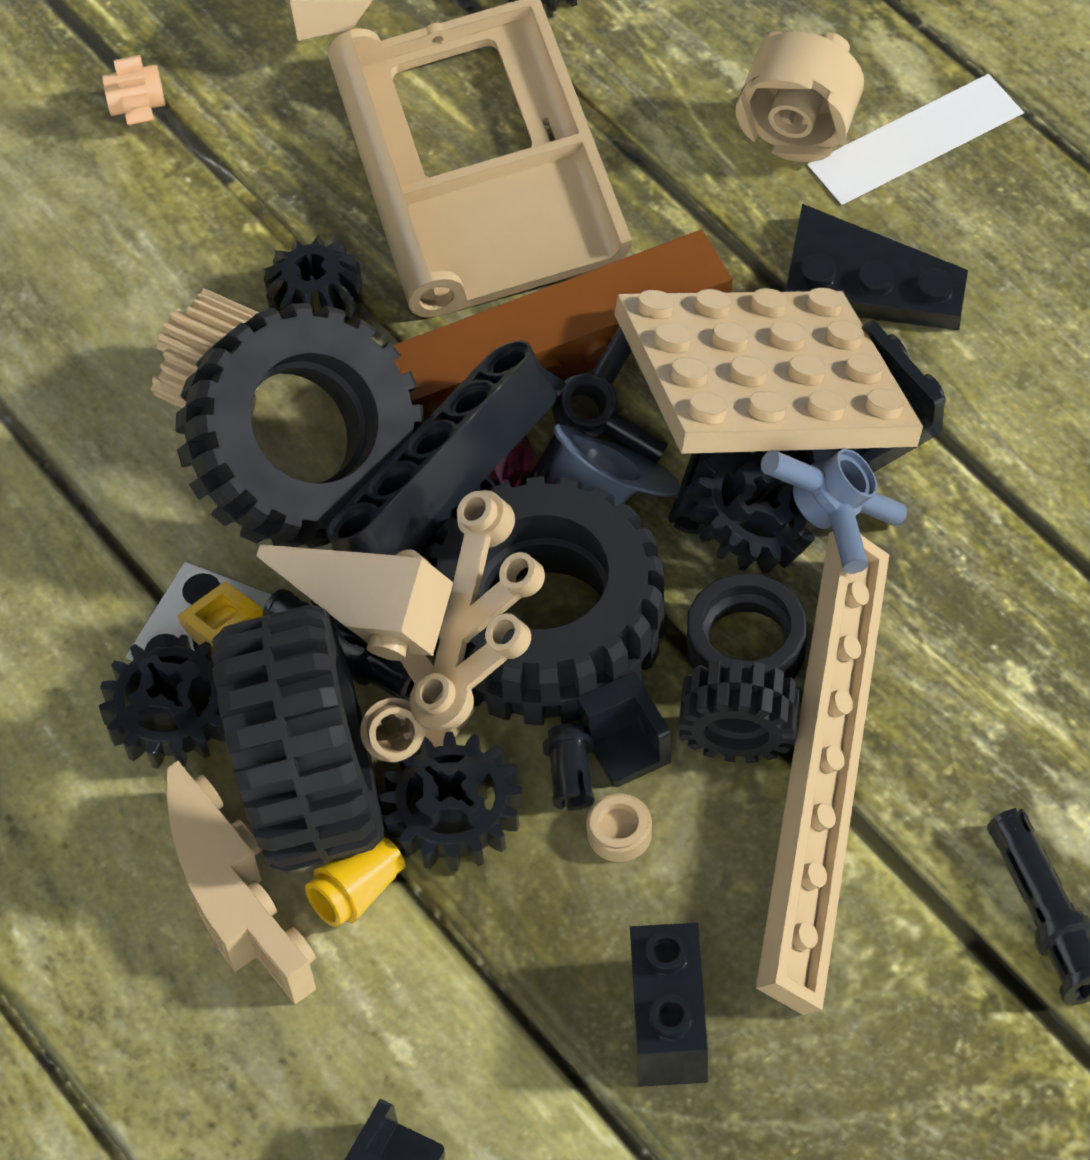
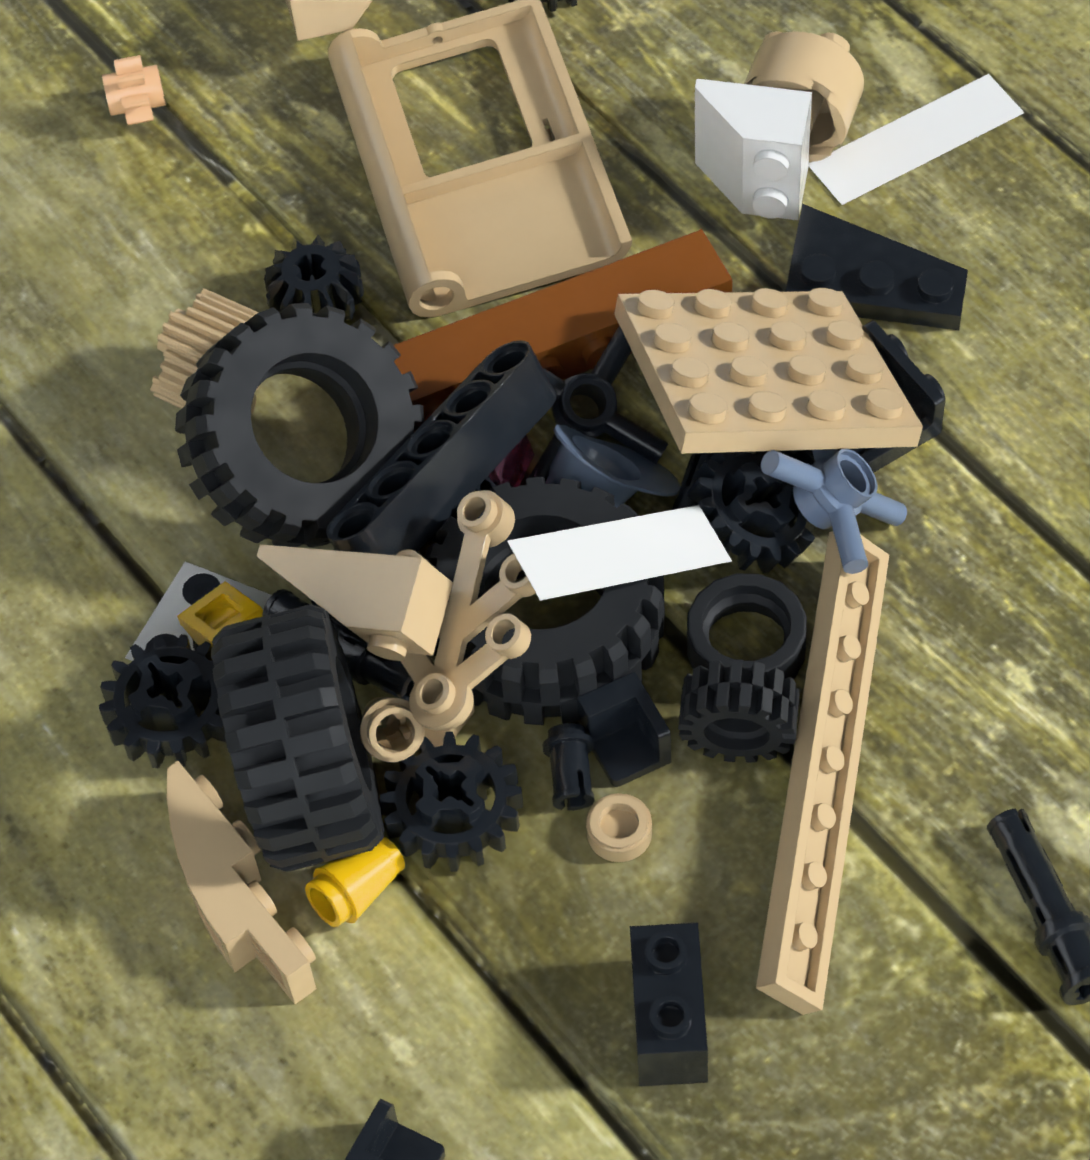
(618, 552): none -> white sticker
(754, 145): none -> white slope

